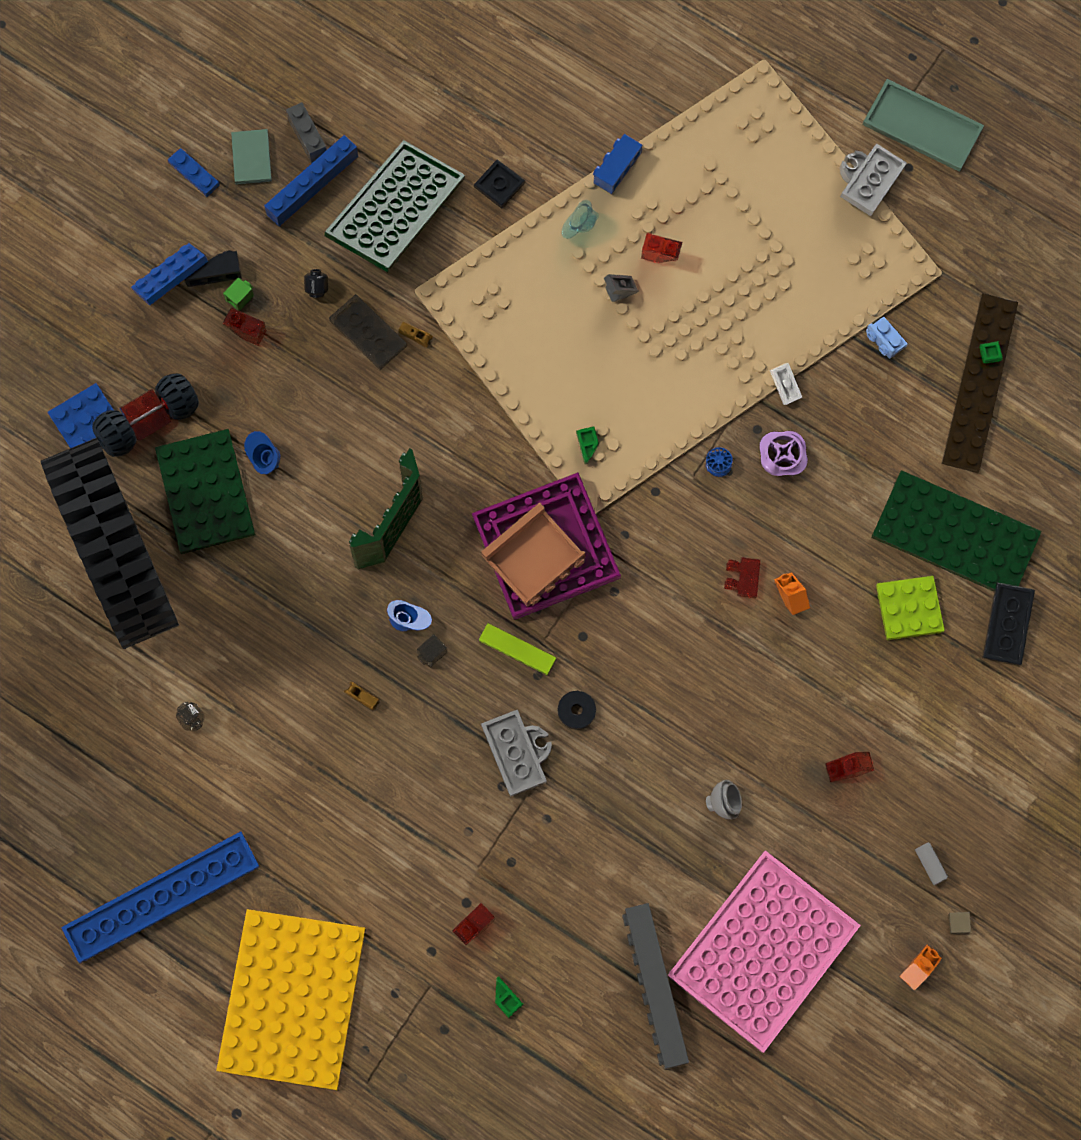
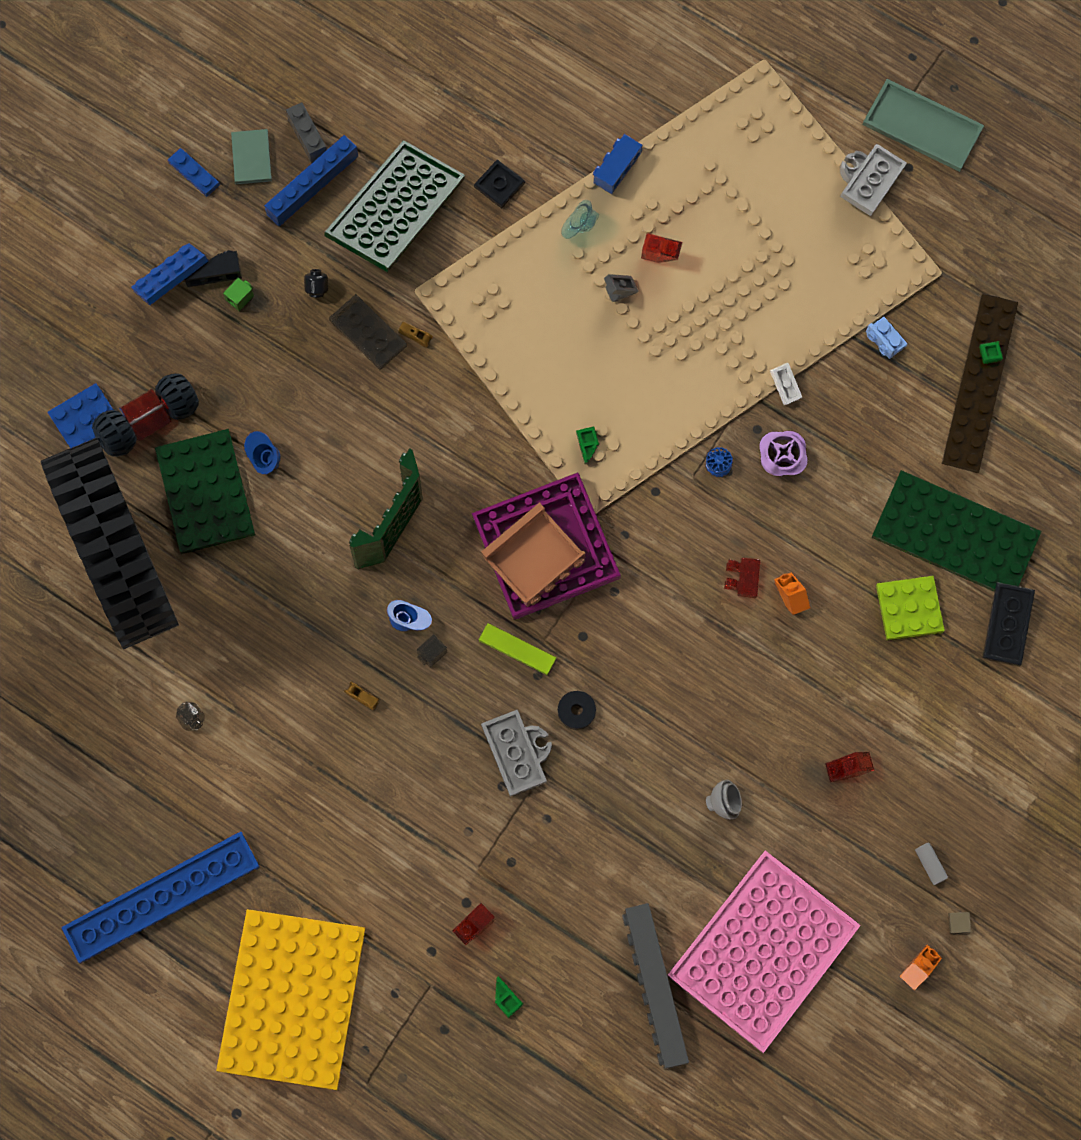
(245, 326): clear red slope -> none

